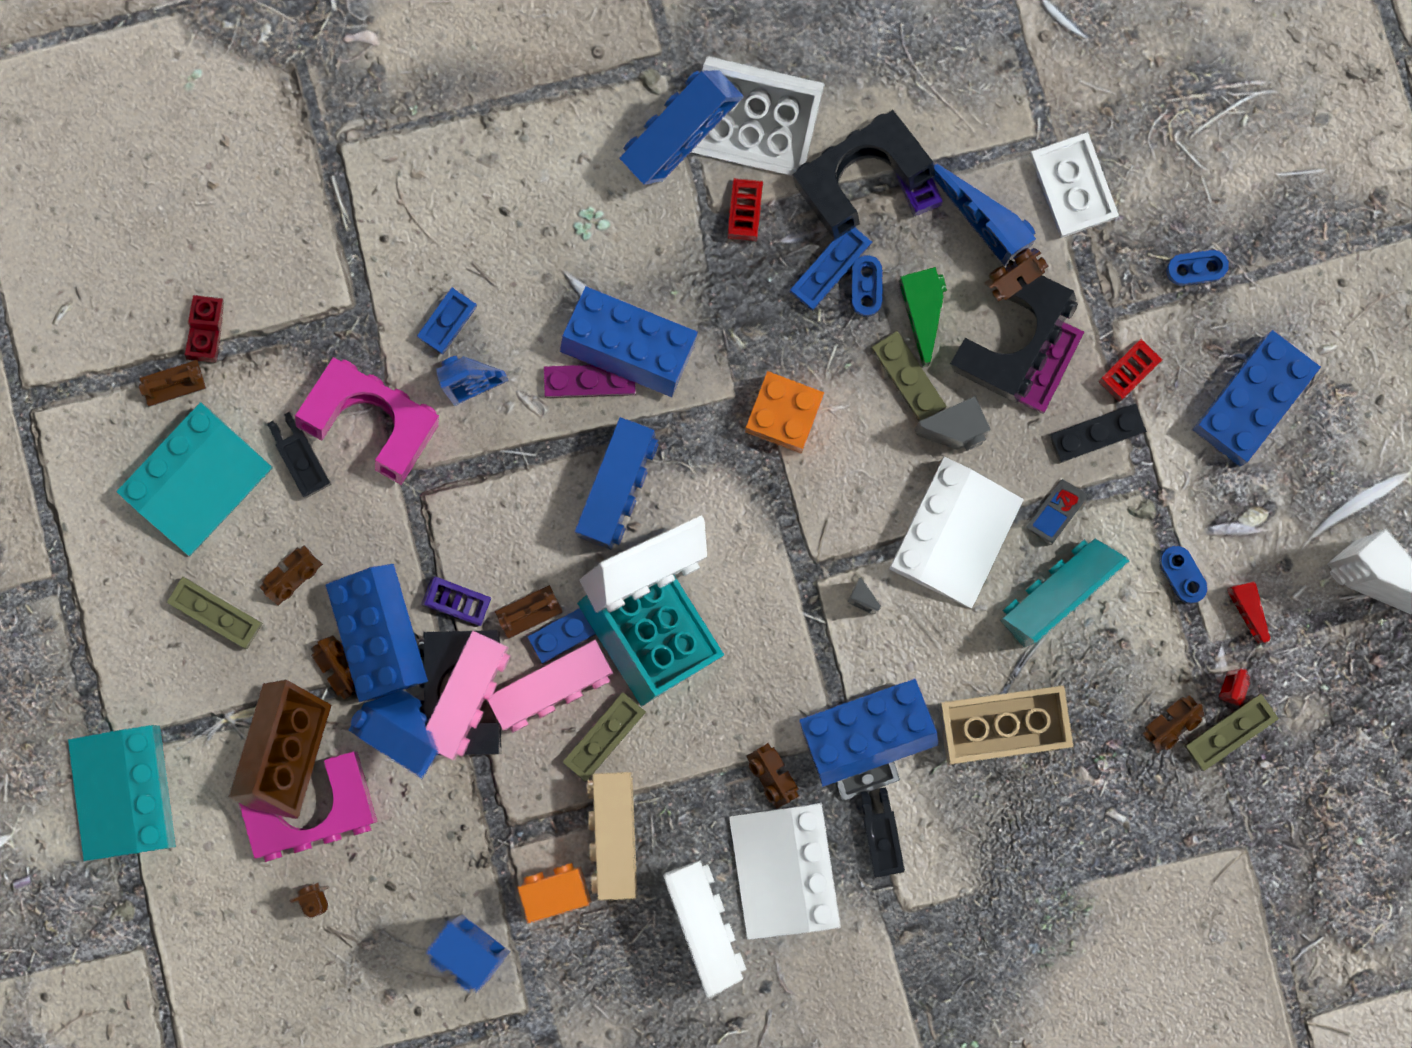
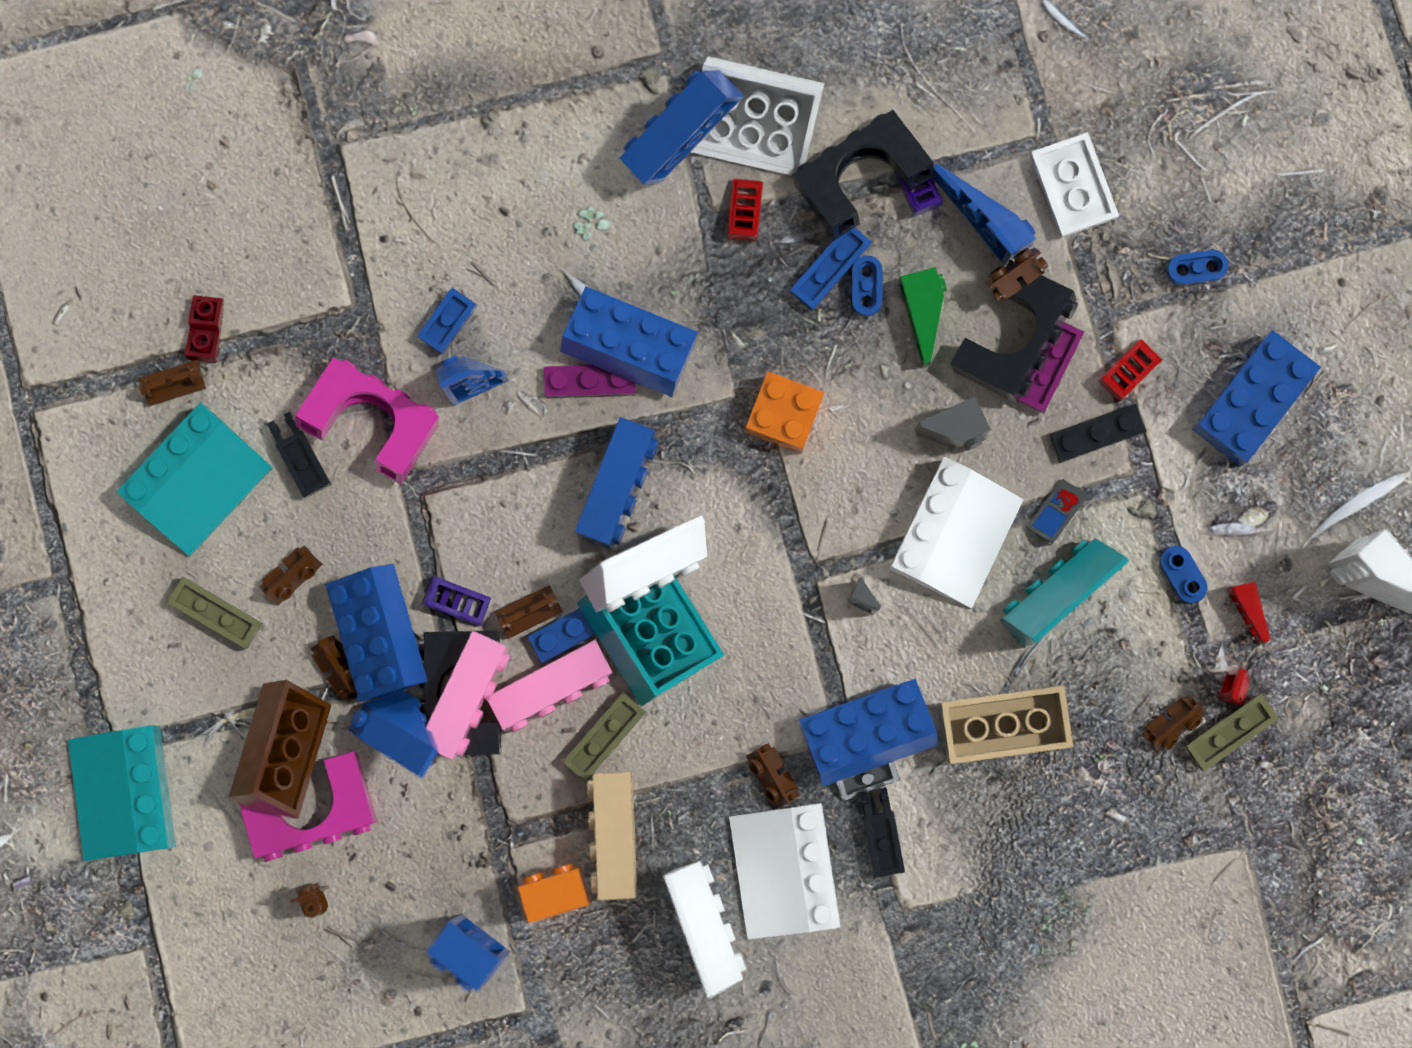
(908, 377): olive plate -> none

